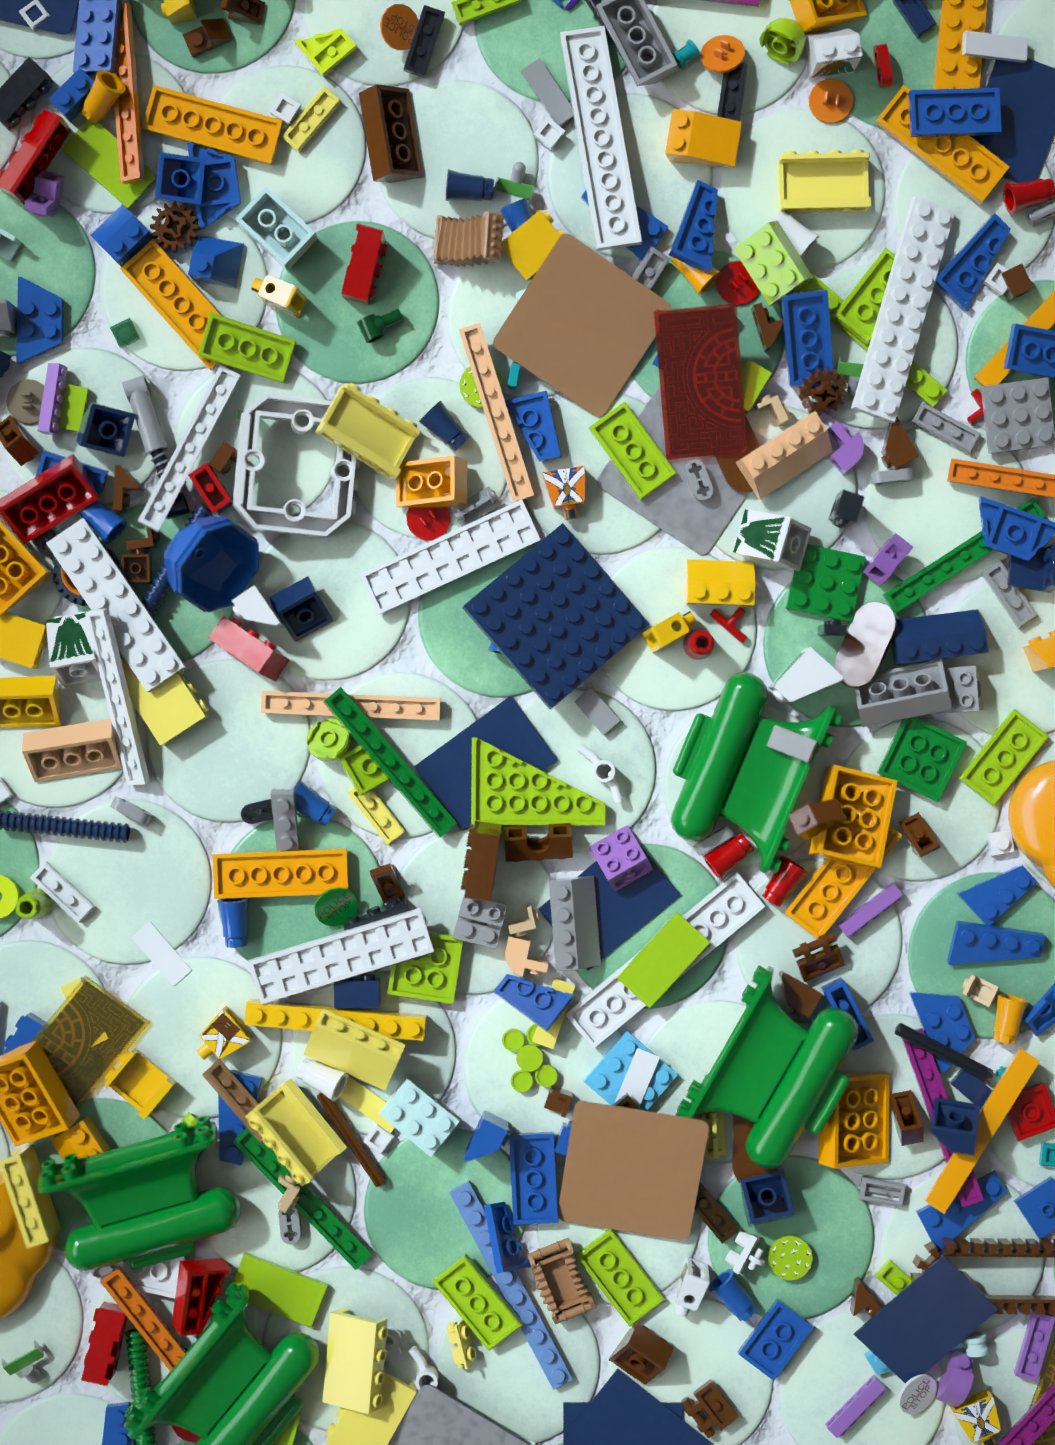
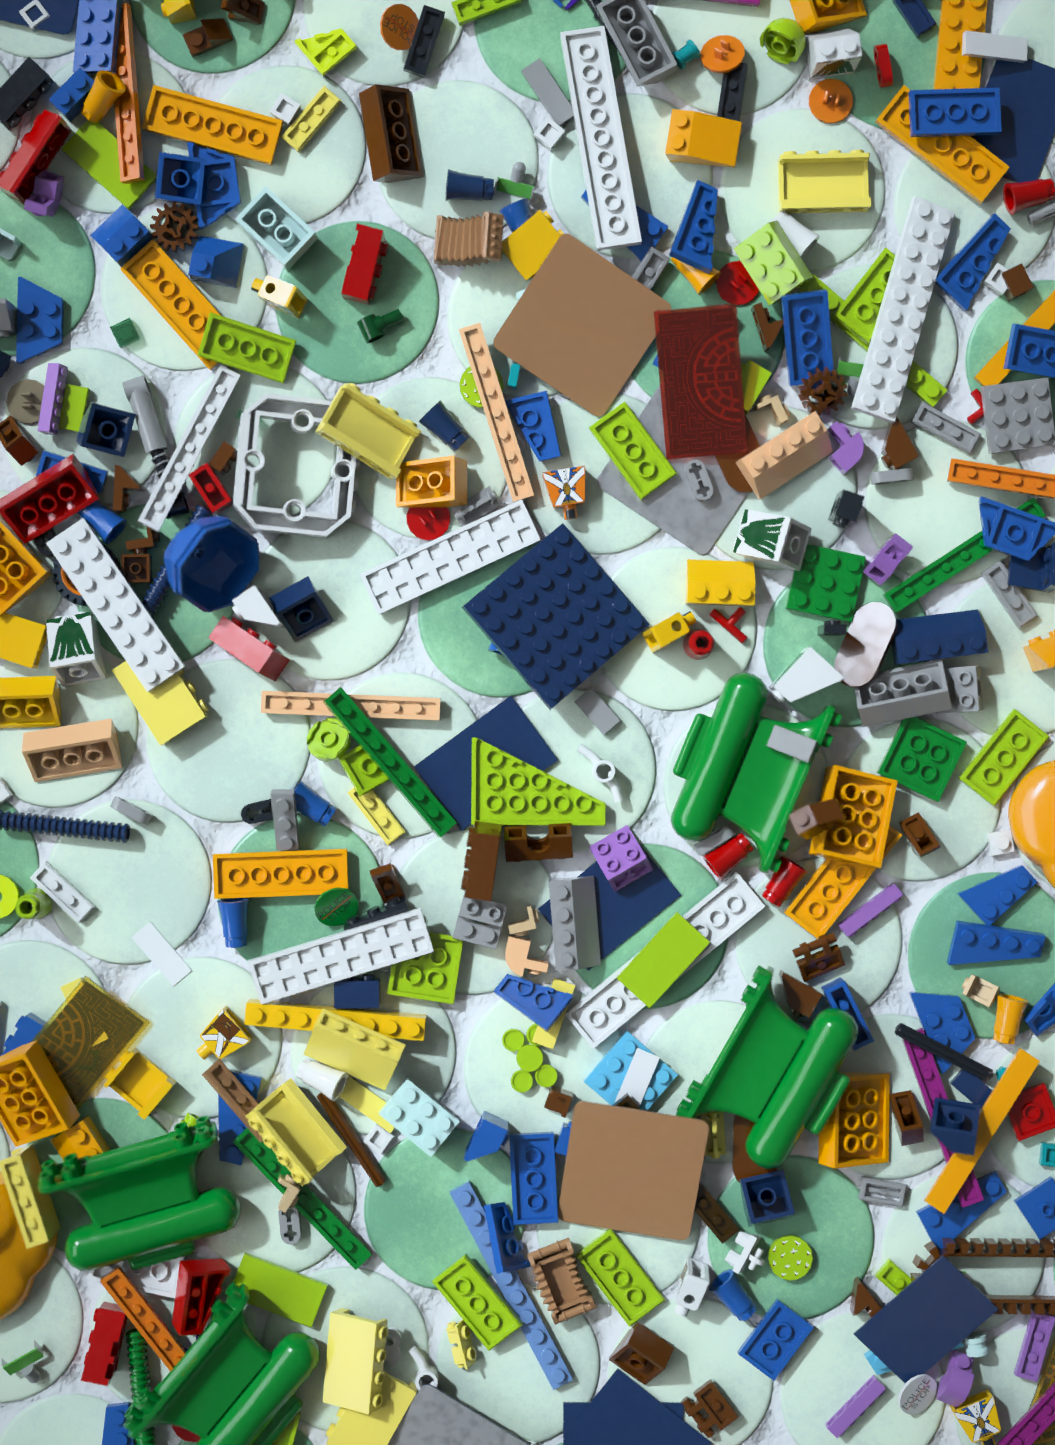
(117, 696): white plate -> none

